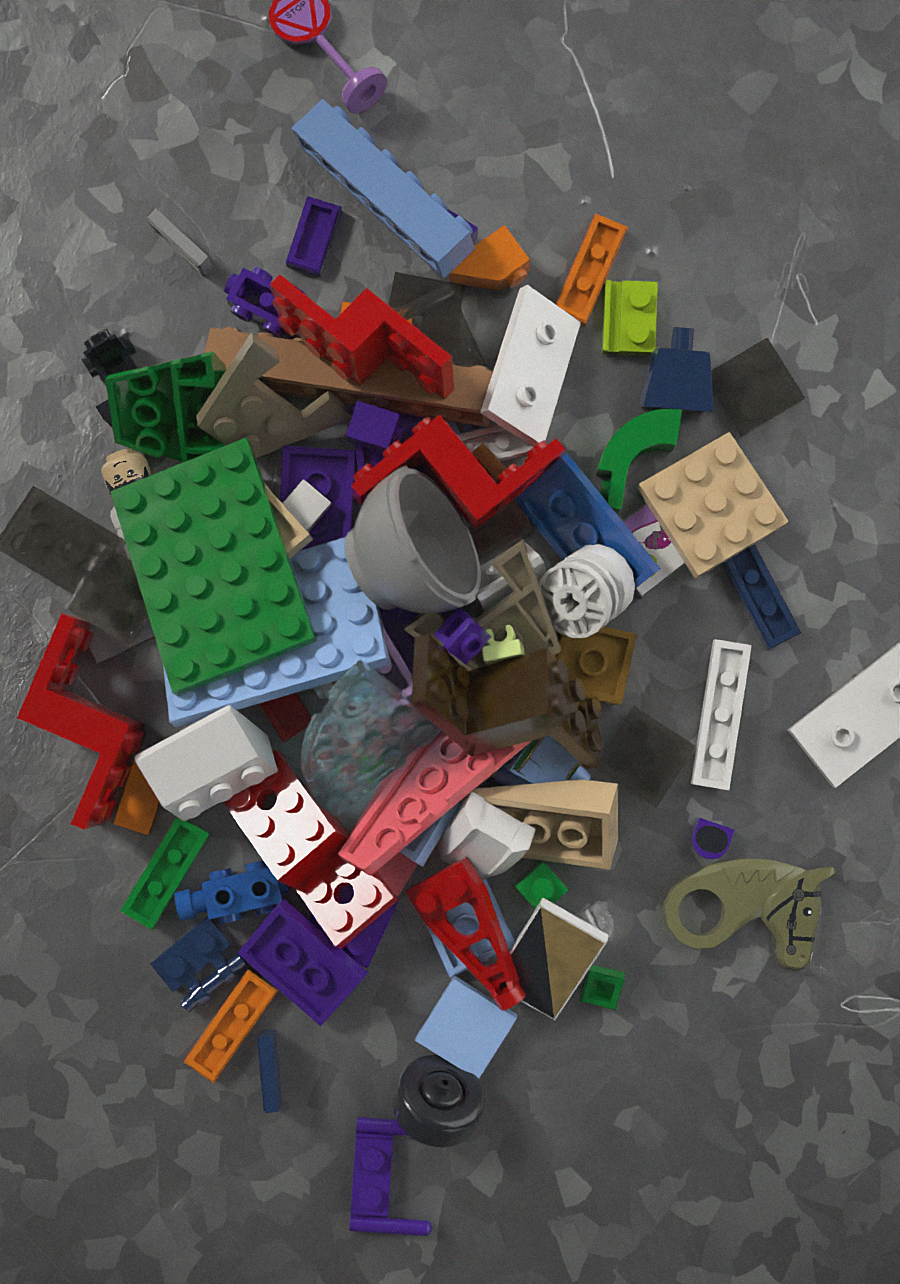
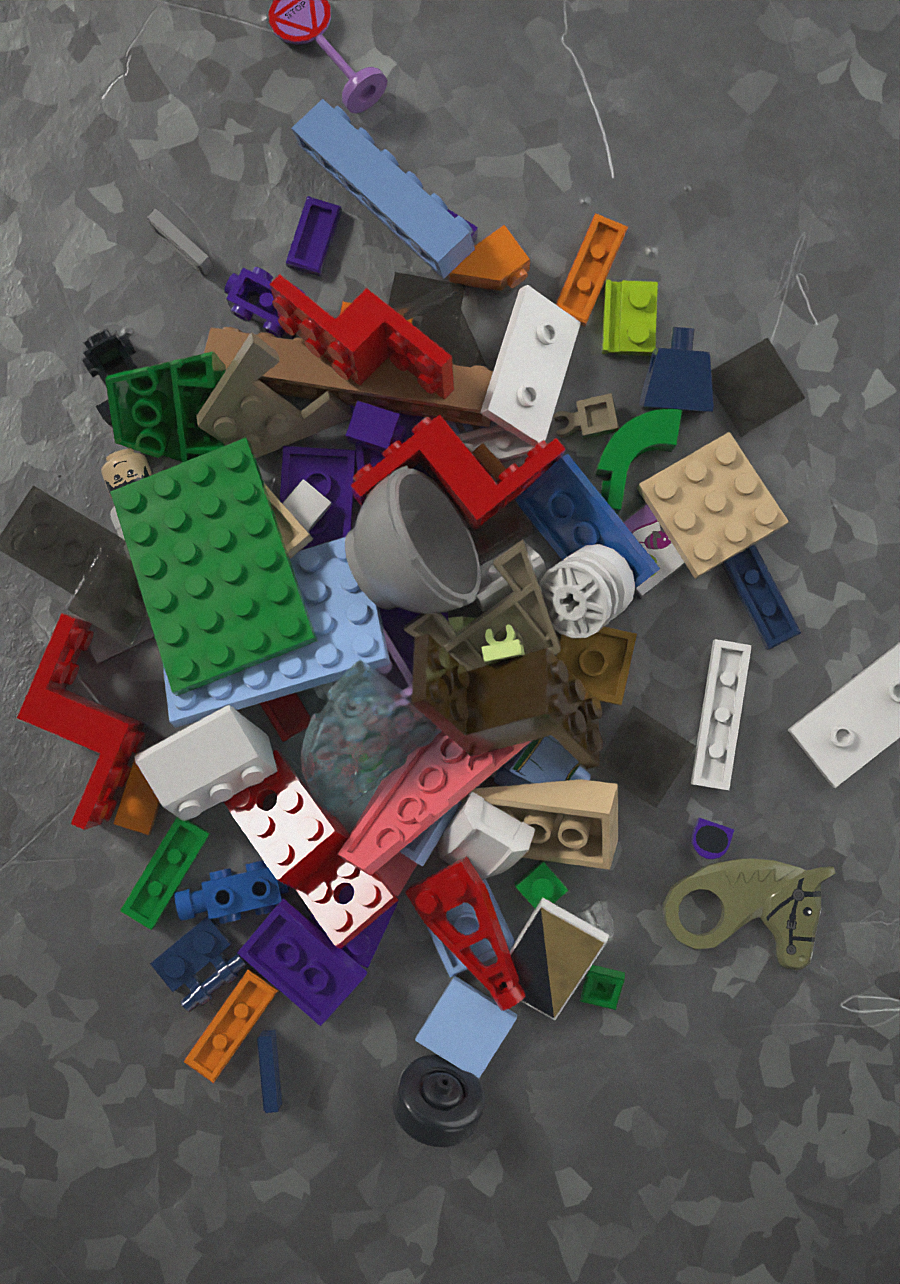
(373, 1180): dark purple plate -> none
(462, 635): dark purple bracket -> none
(594, 416): none -> dark tan plate

